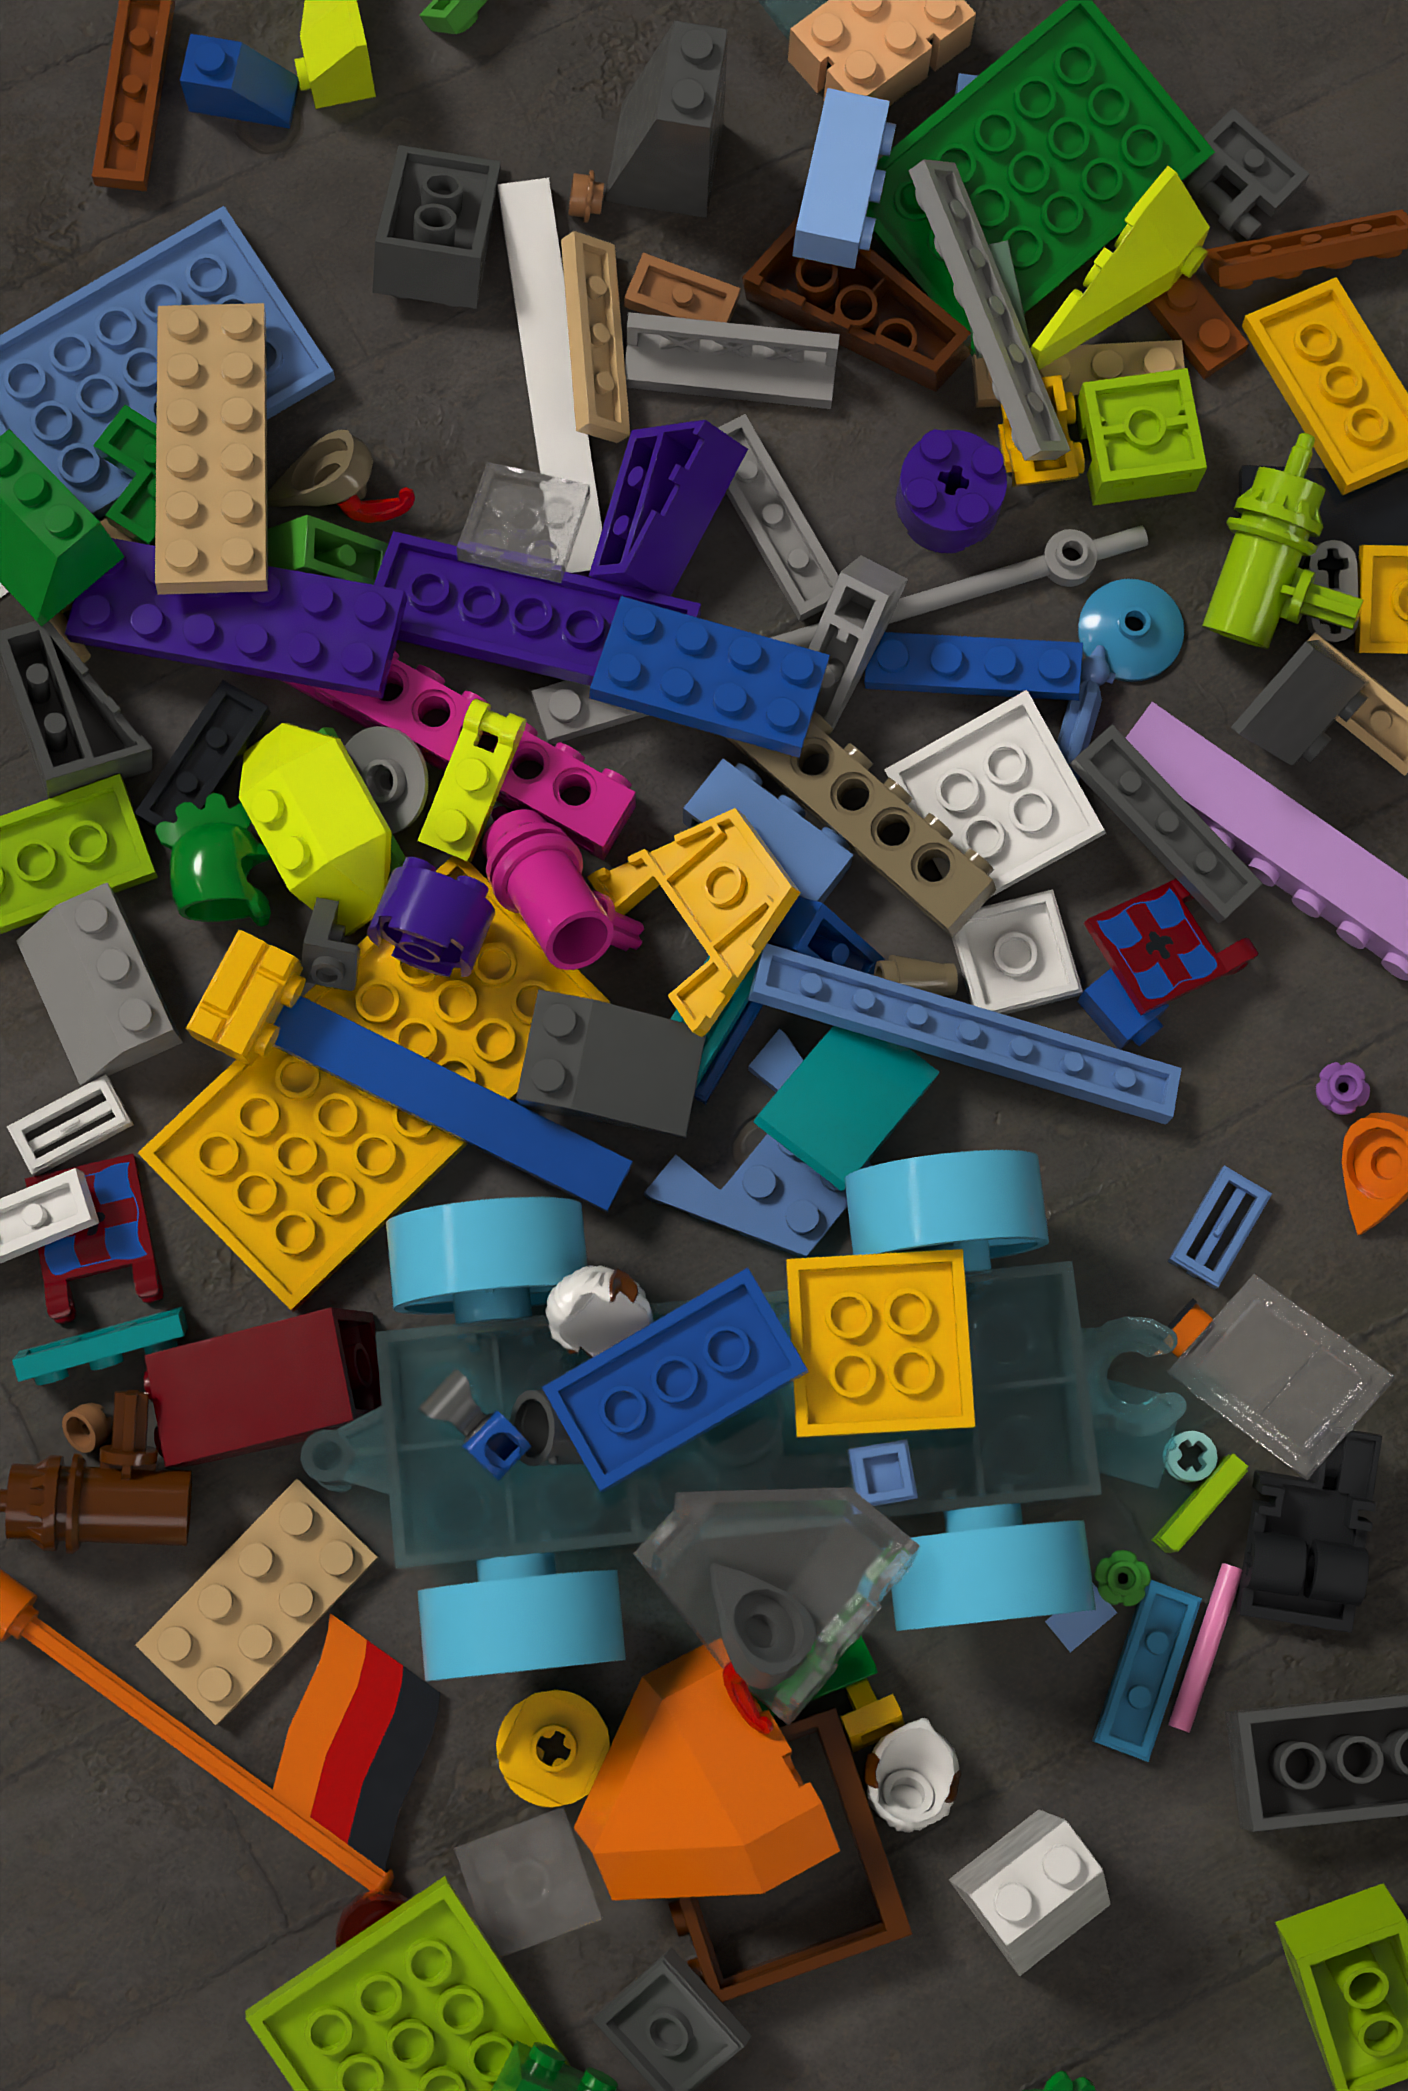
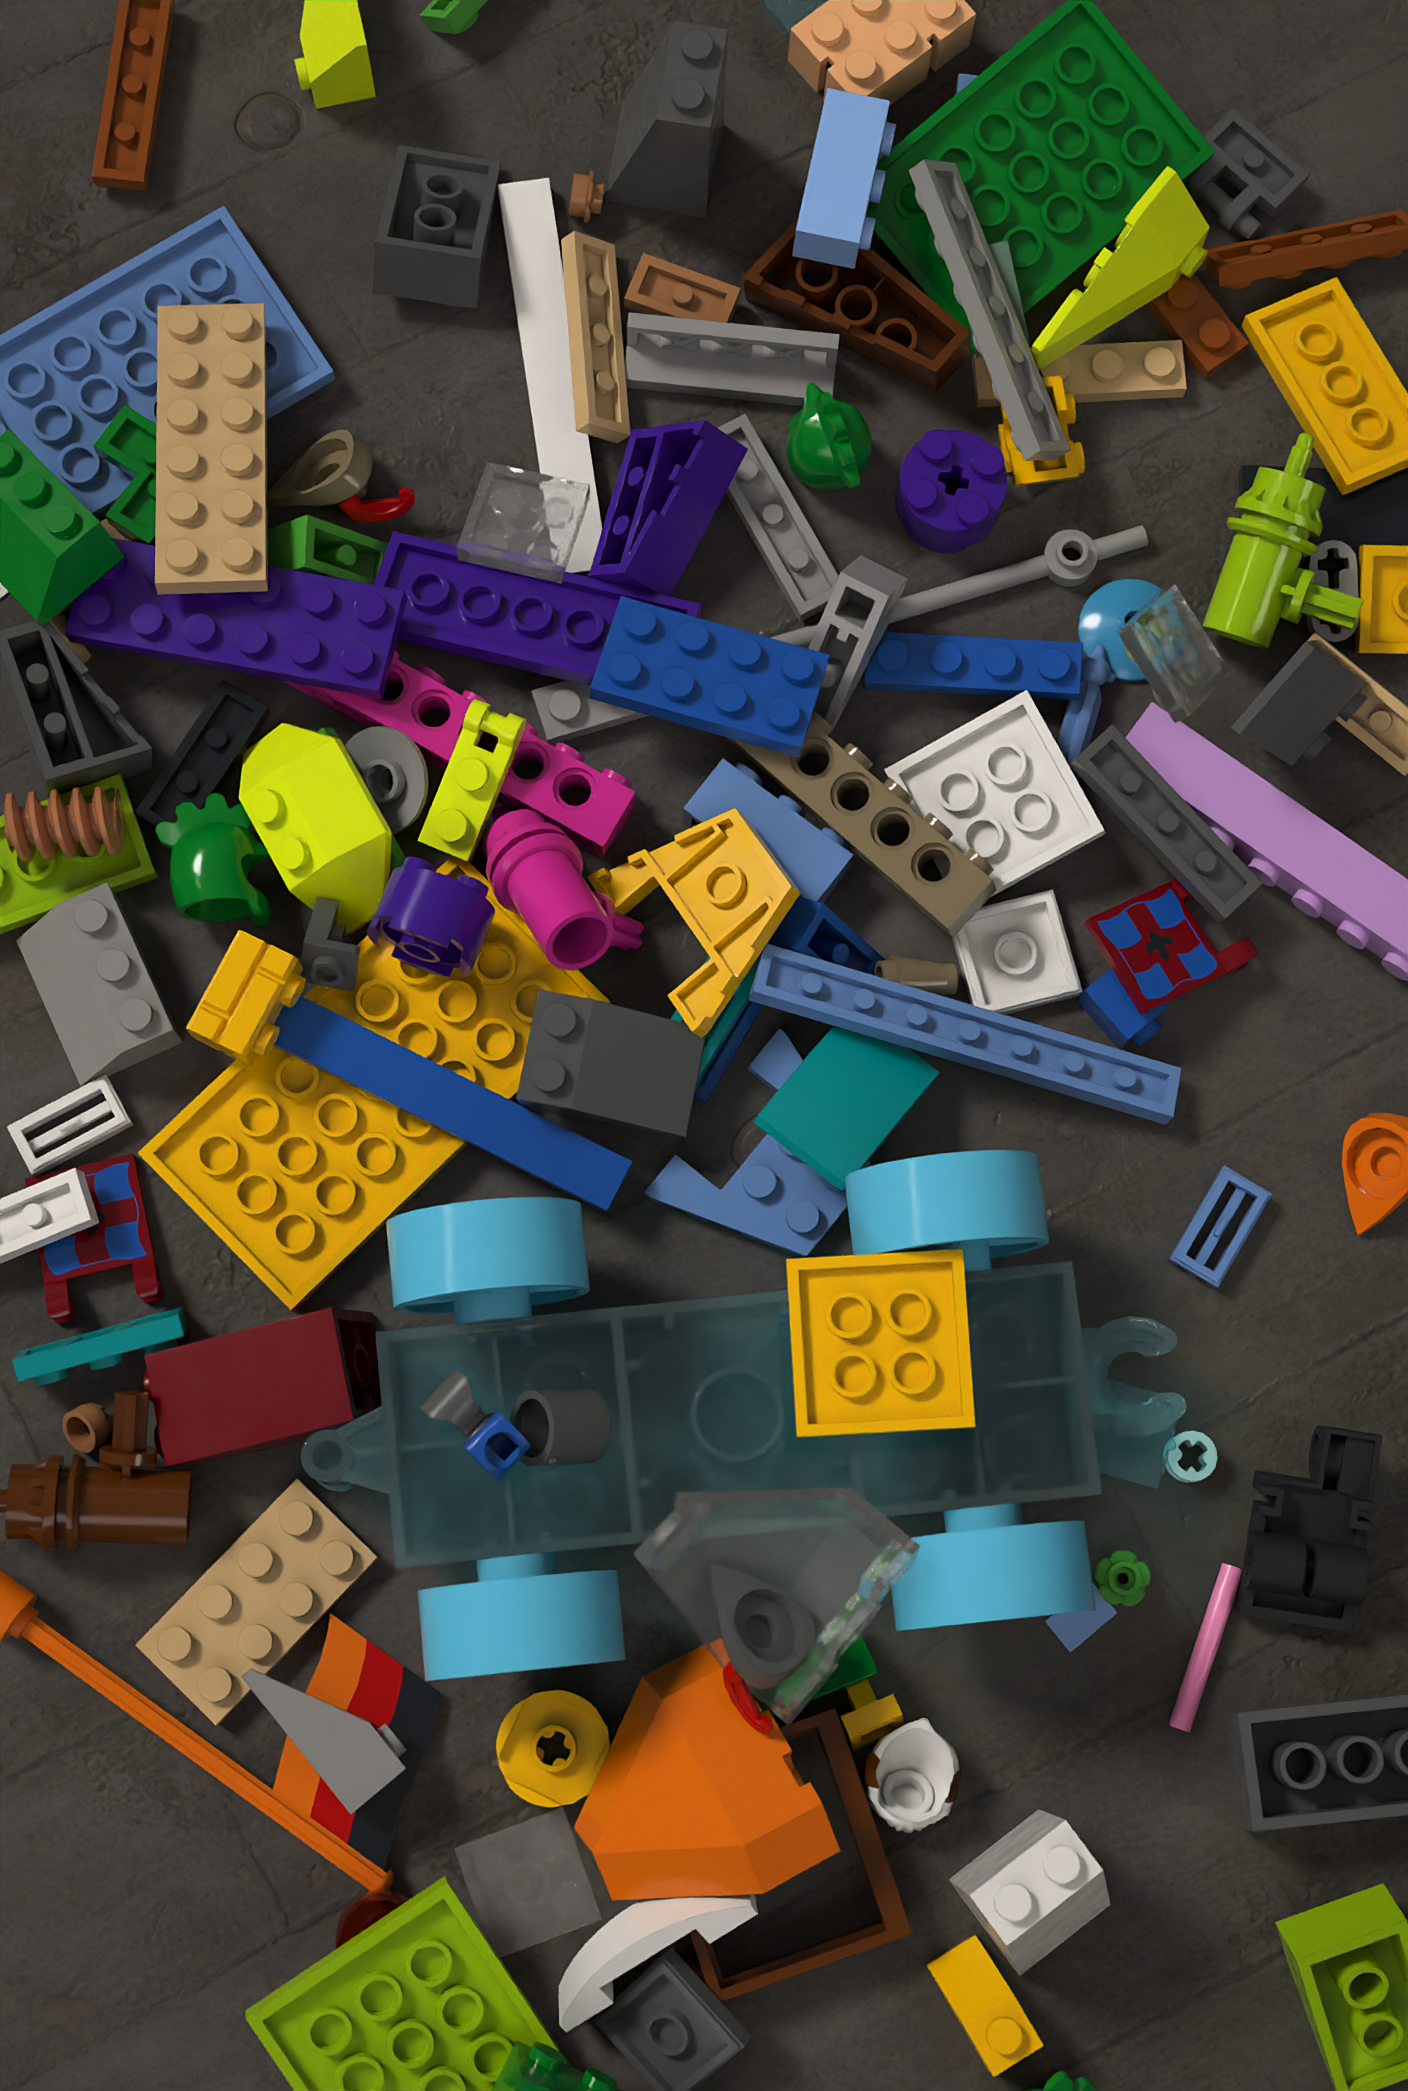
(64, 824): none -> nougat piece
(237, 82): blue slope -> none
(337, 1743): none -> light grey slope
(596, 1309): white hair -> none
(635, 1937): none -> white slope
(675, 1380): blue plate -> none
(828, 442): none -> green piece
(883, 1472): medium blue tile -> none
(984, 2005): none -> yellow slope
(1141, 436): lime piece -> none
(1147, 1670): dark azure tile -> none
(1173, 653): none -> clear plate
(1188, 1325): orange piece -> none
(1200, 1504): lime tile -> none
(1281, 1376): clear piece -> none
(1330, 1095): medium lavender plate -> none

